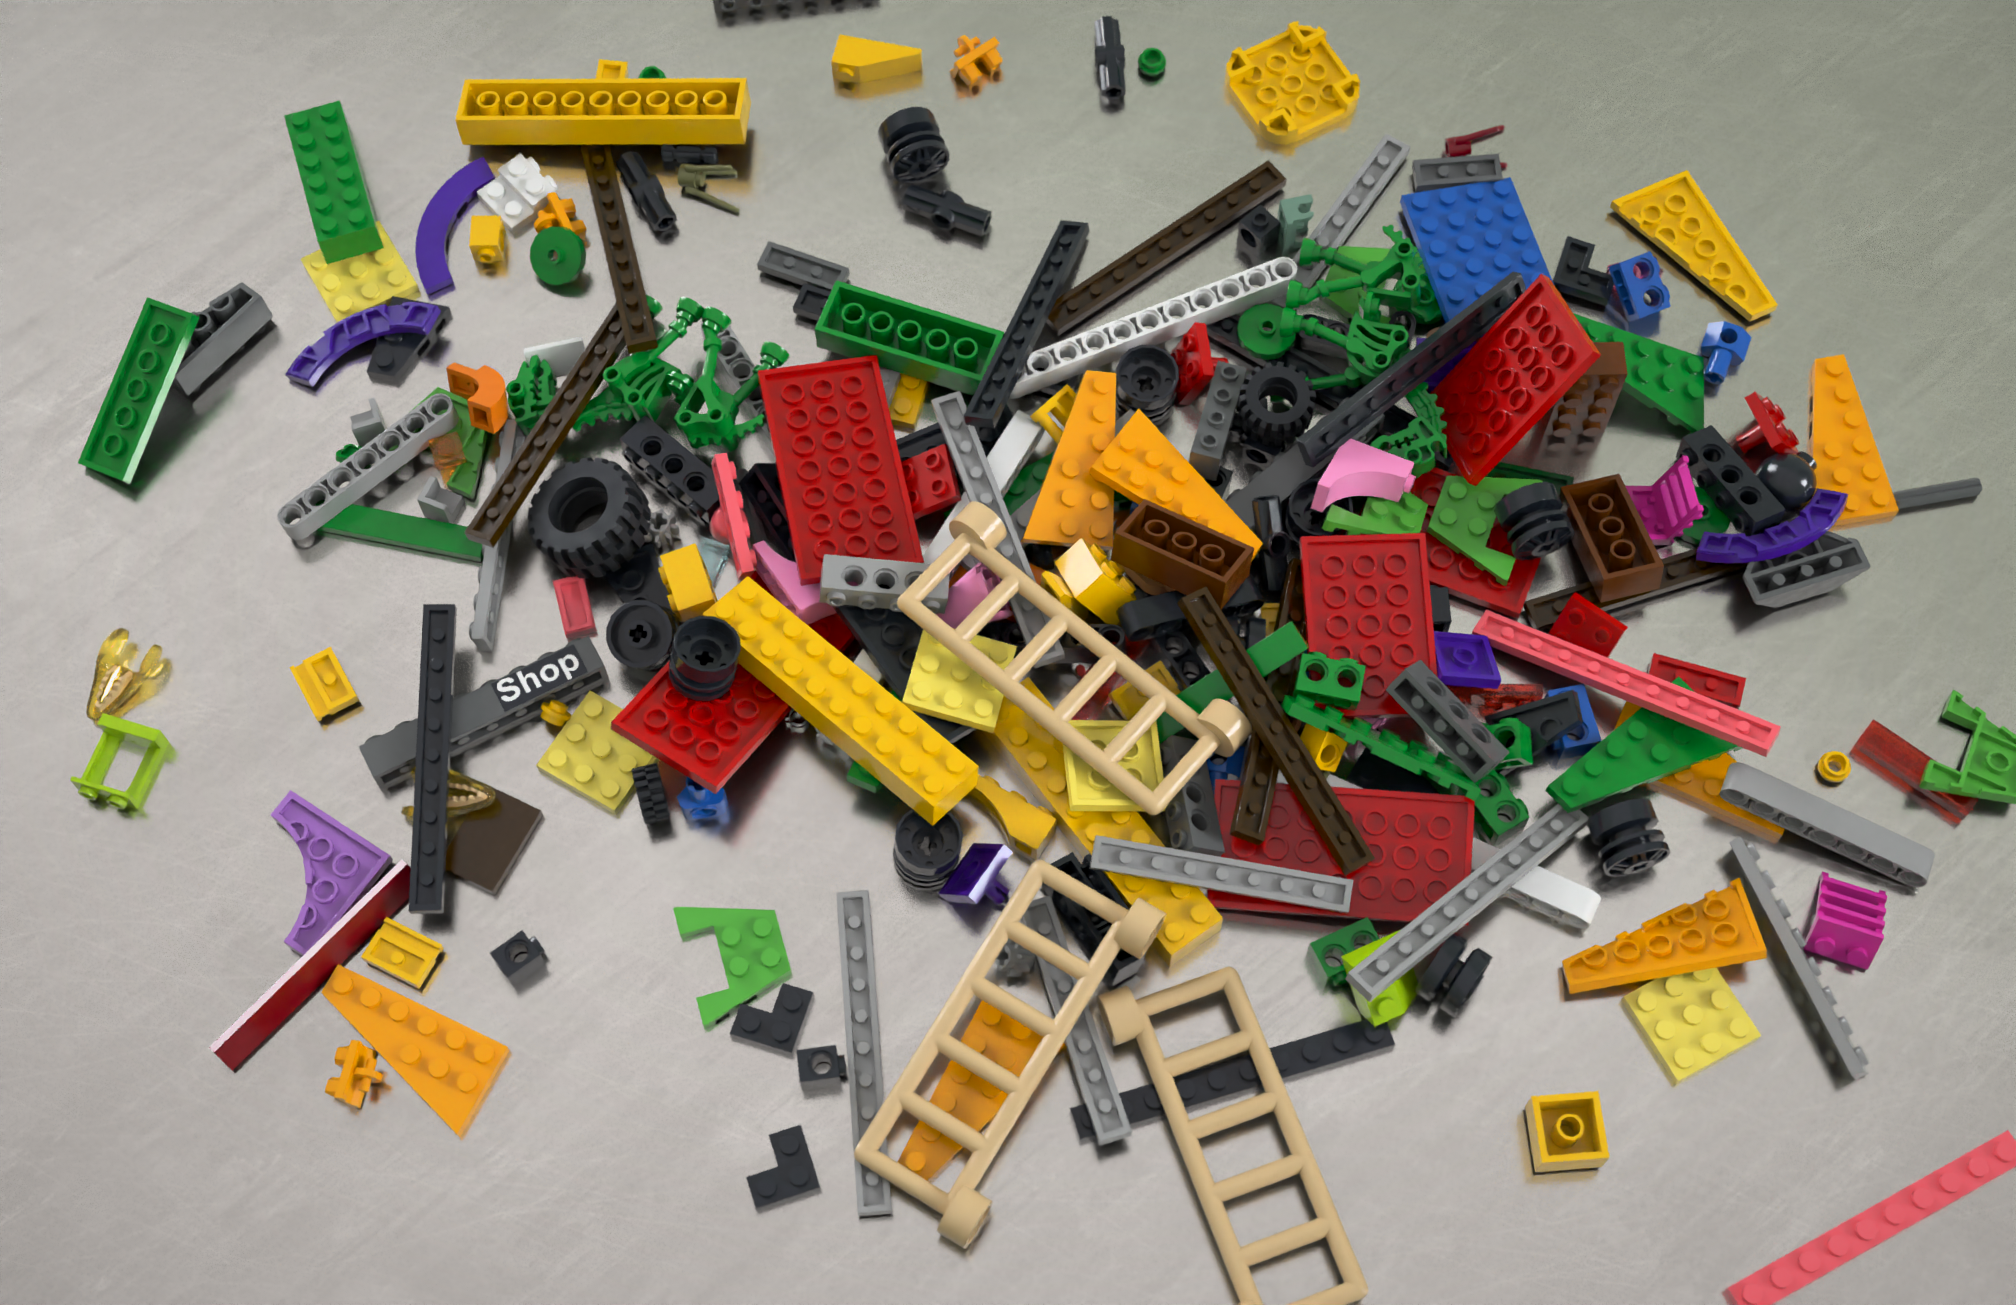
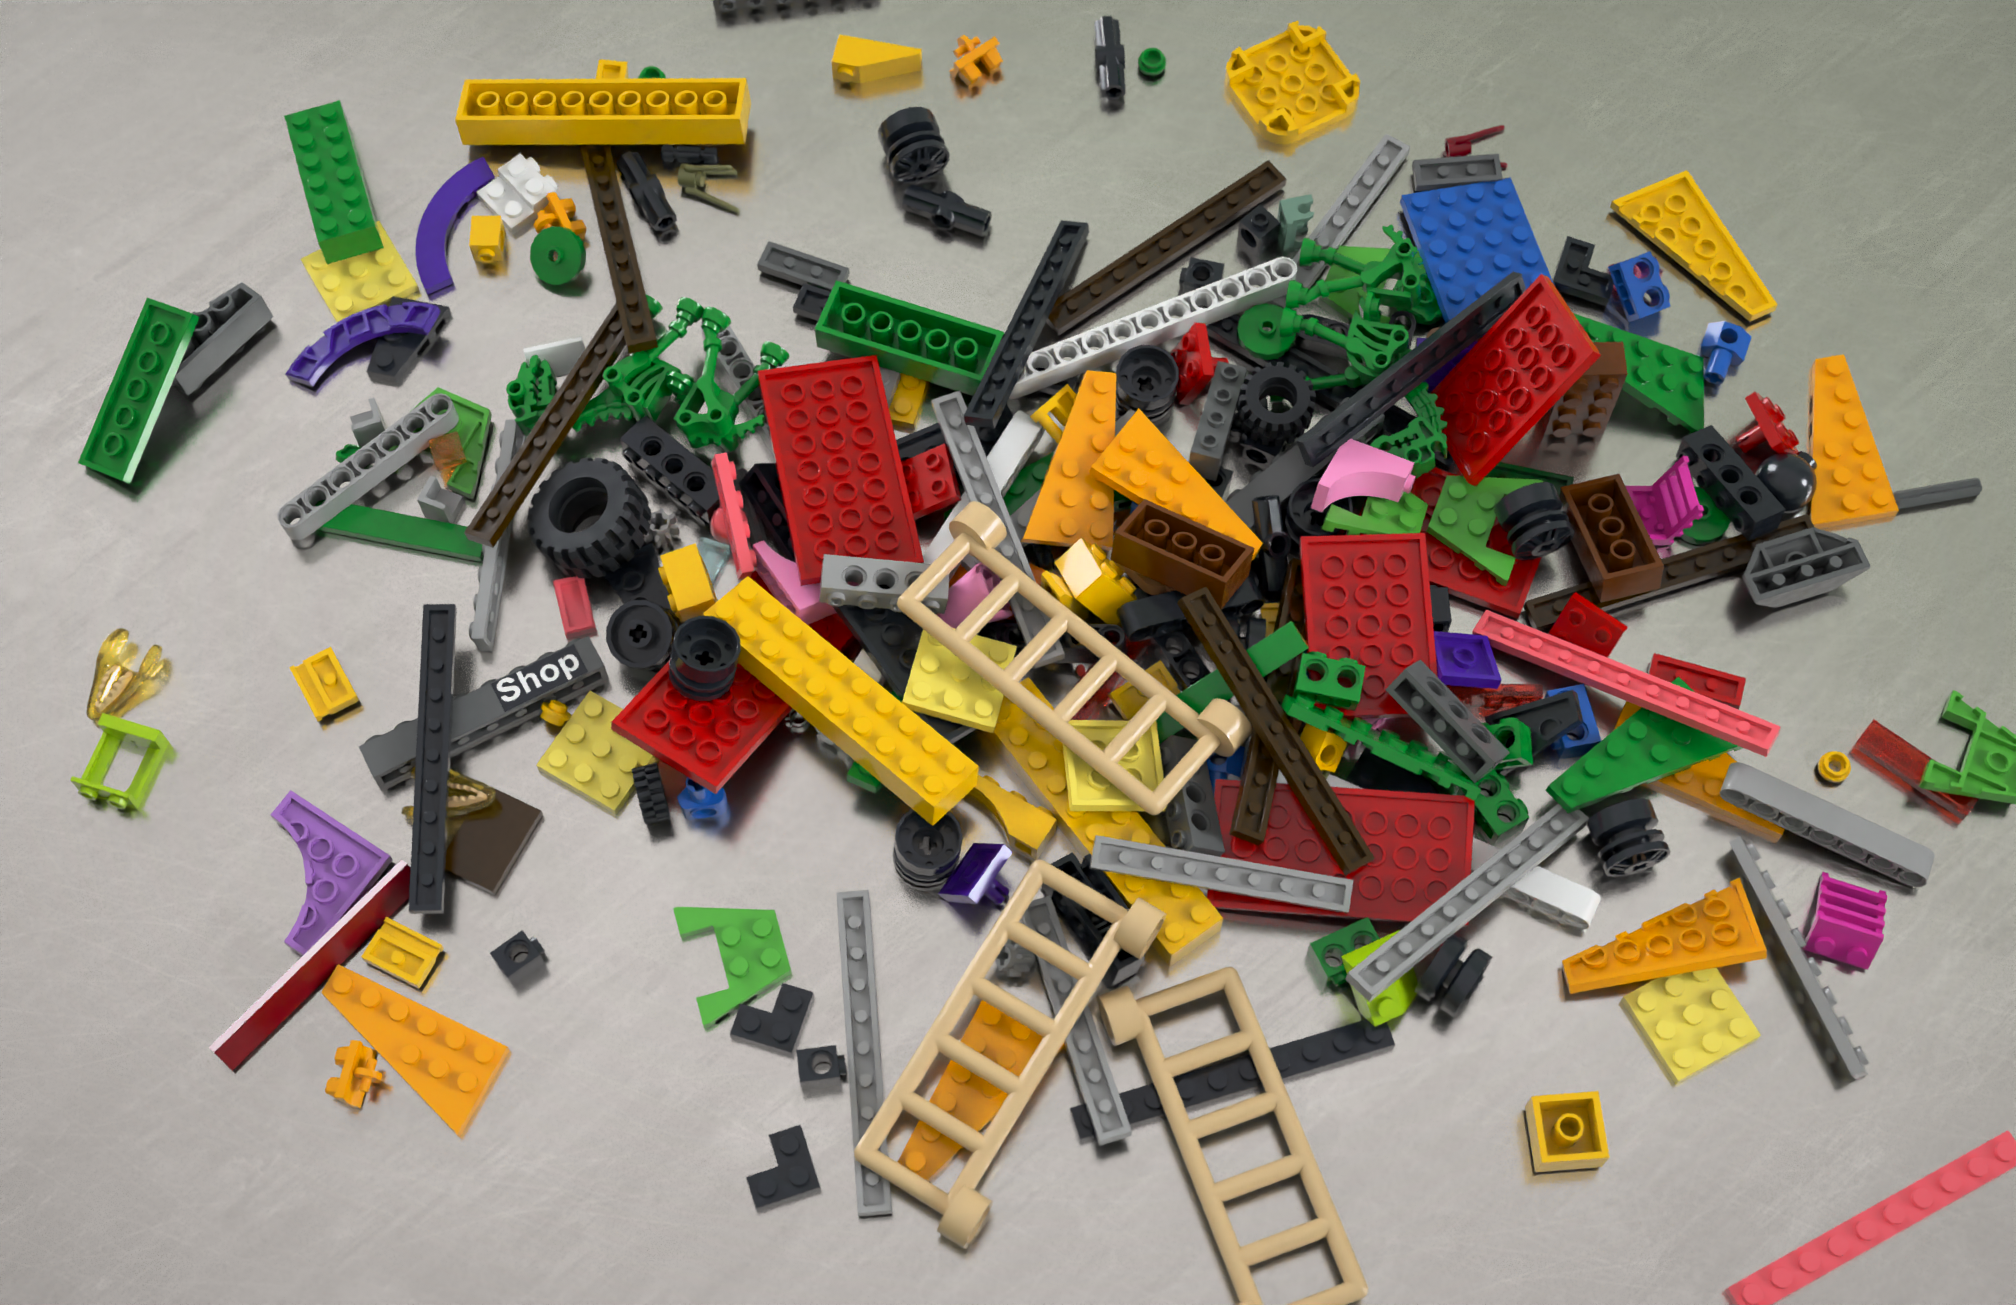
(484, 394): orange arch -> none
(1203, 269): none -> black brick
(1778, 540): dark purple tile -> none

